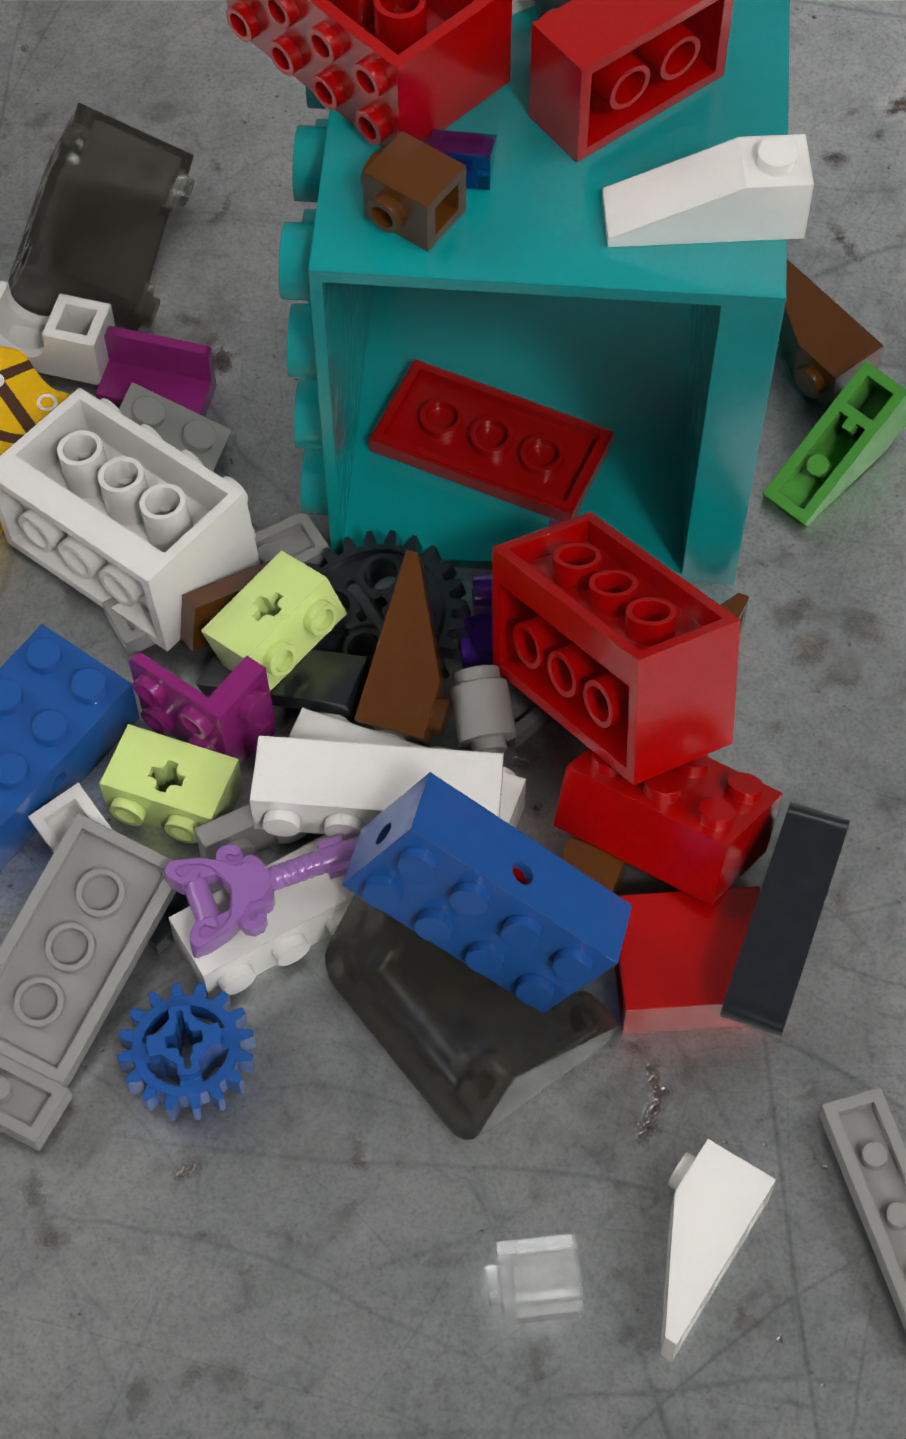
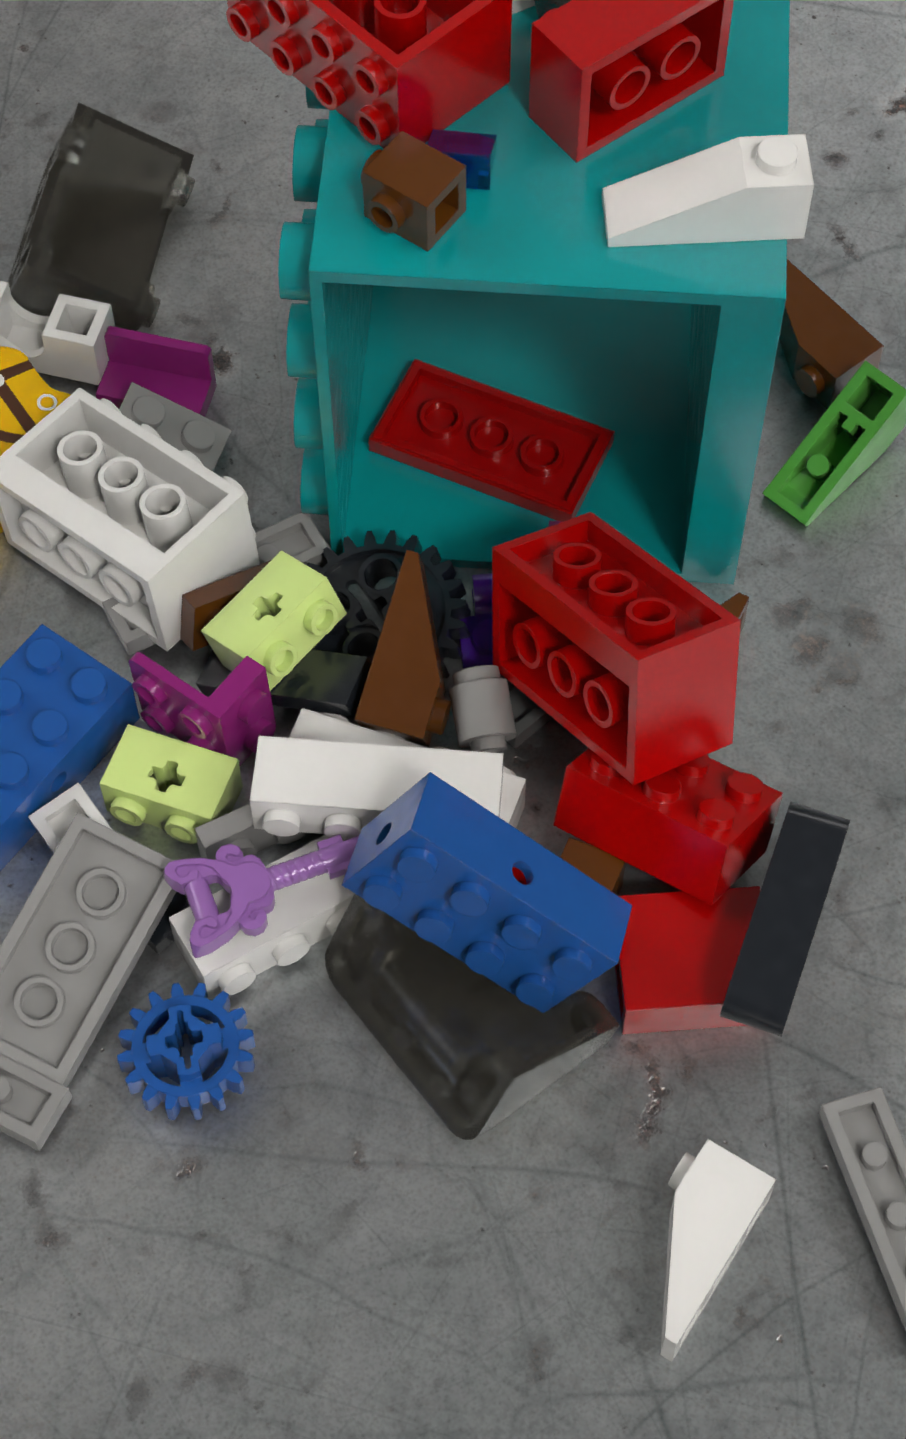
(536, 1280): clear brick -> none

